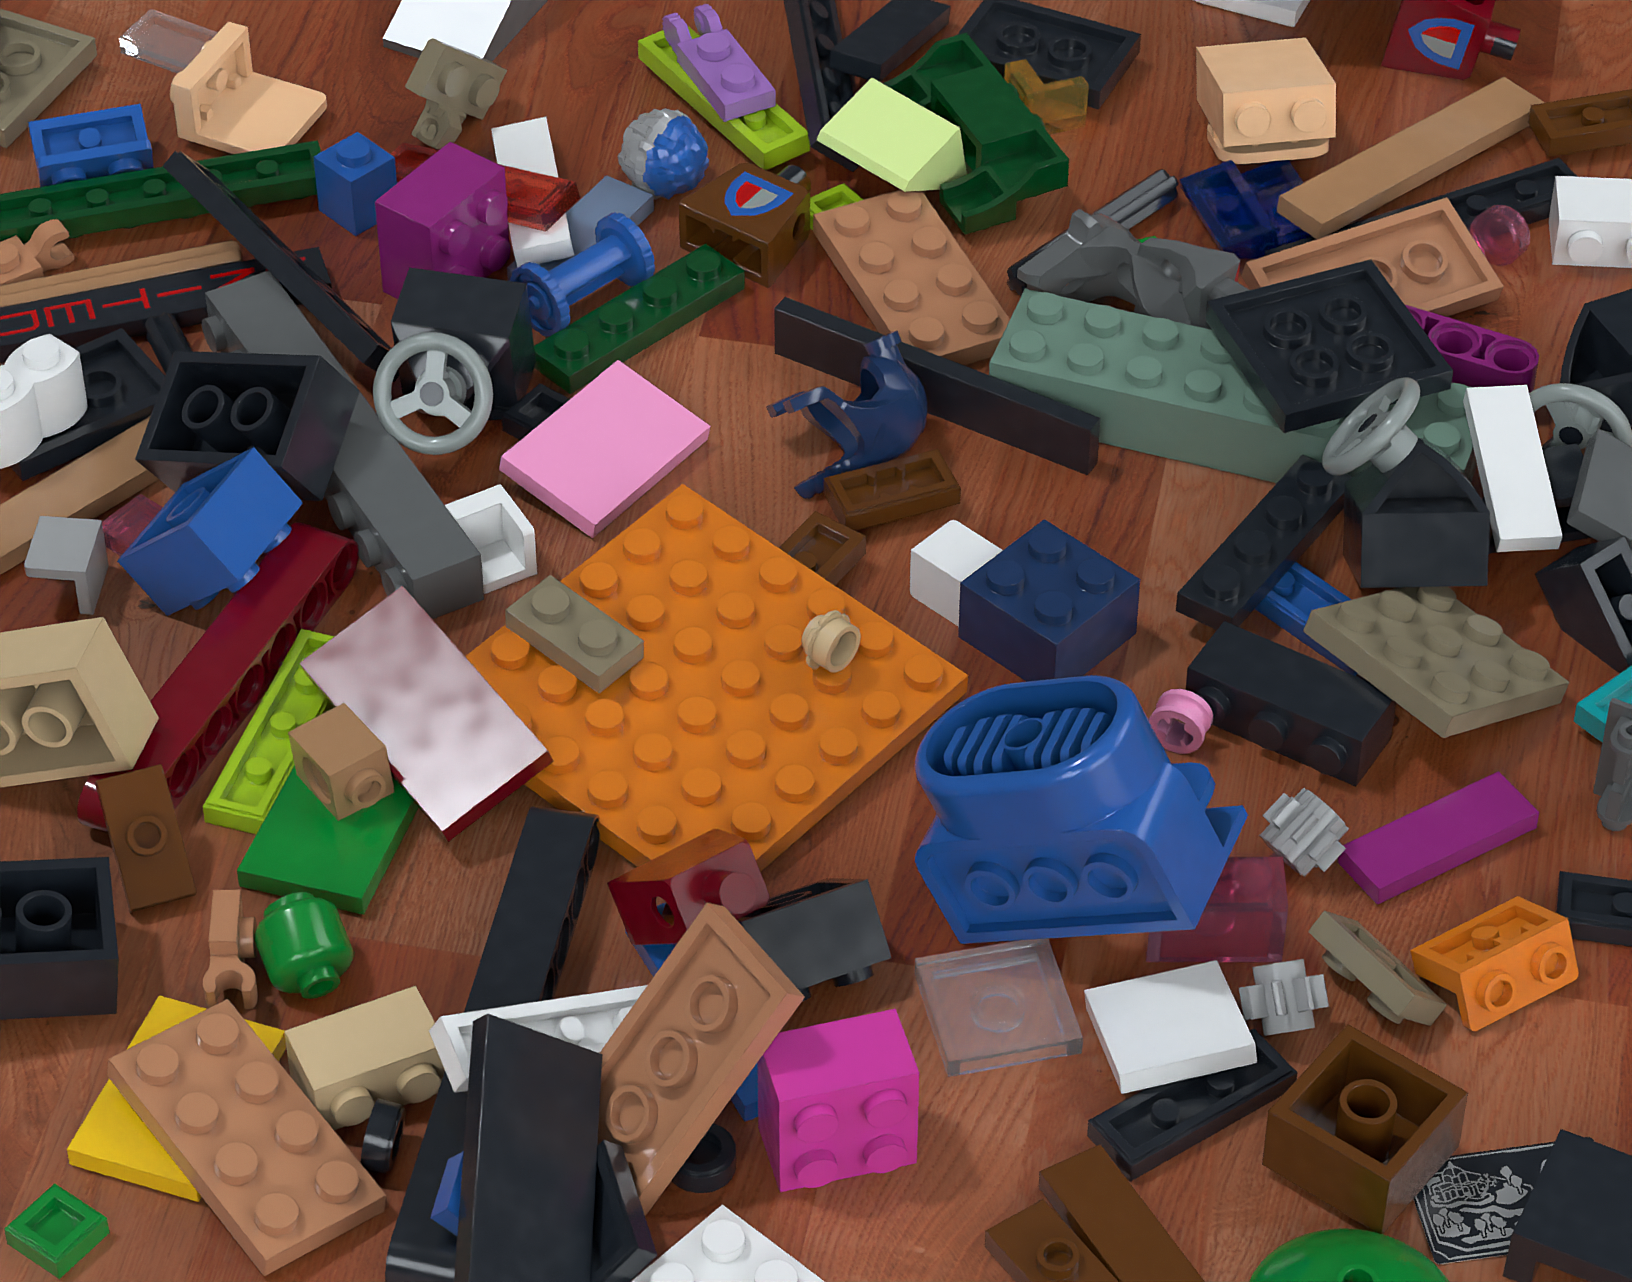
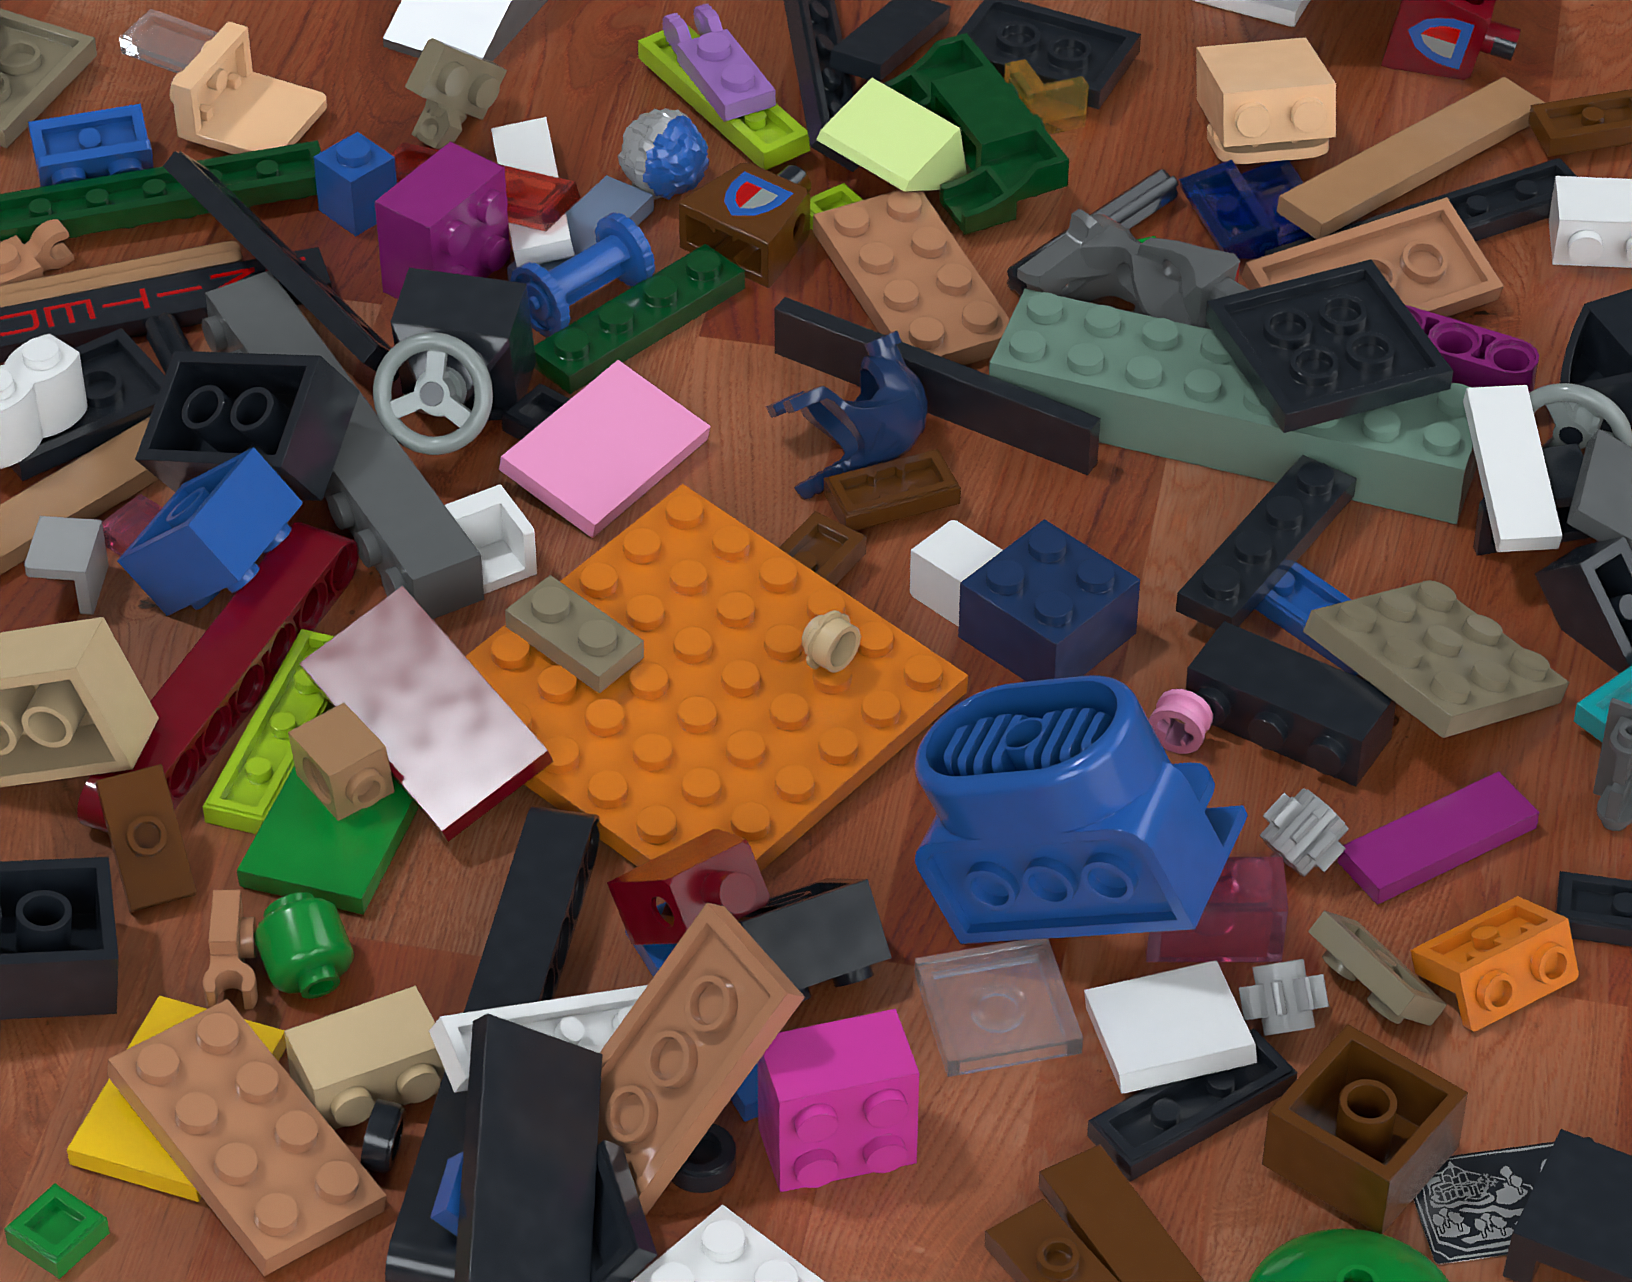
(1412, 510): black piece -> none
(1501, 234): clear pink tile -> none

